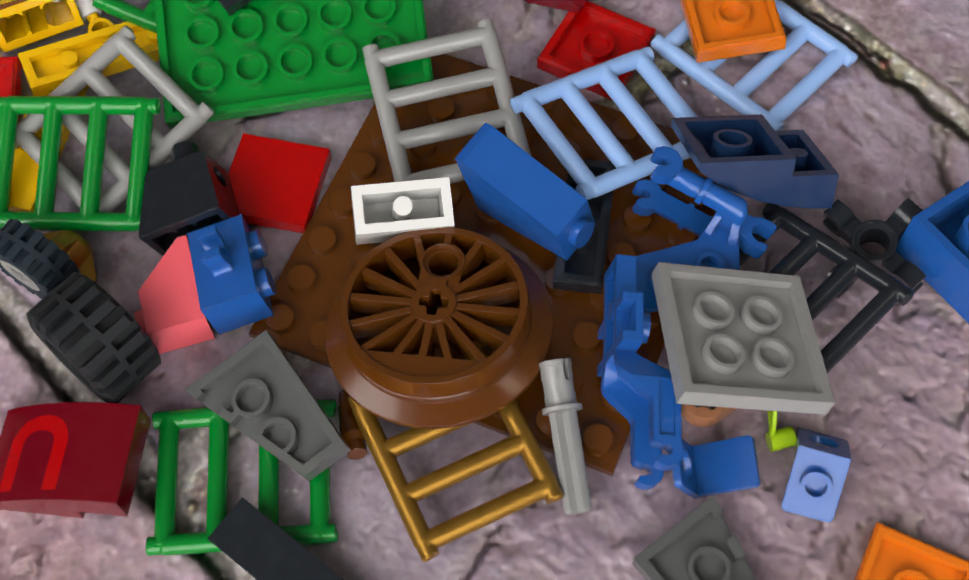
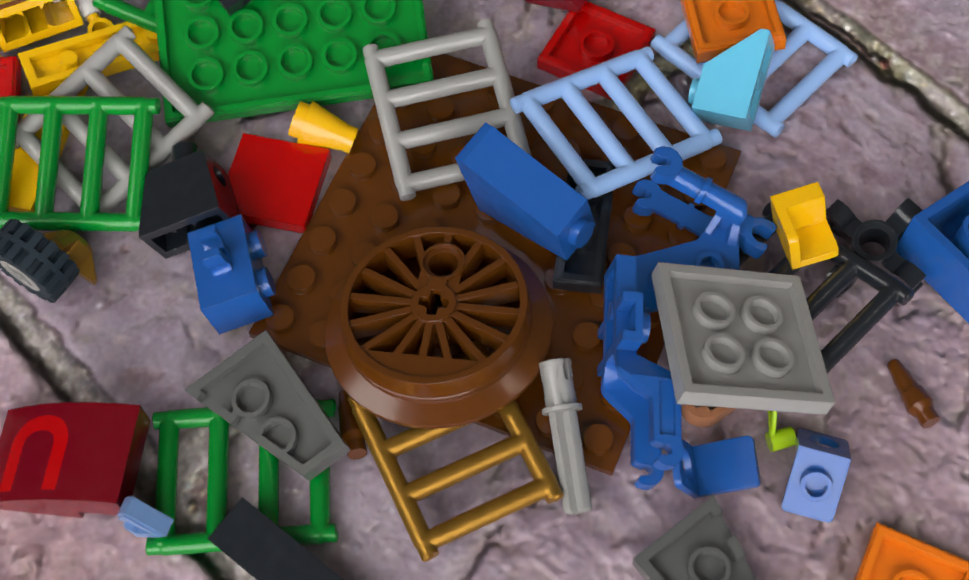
(94, 337): black tyre -> none
(143, 519): none -> medium blue tile
(171, 302): coral slope -> none
(321, 128): none -> yellow cone
(400, 207): white brick -> none
(733, 83): none -> medium azure slope
(758, 161): dark blue slope -> none
(803, 225): none -> yellow panel
(914, 396): none -> reddish brown piece

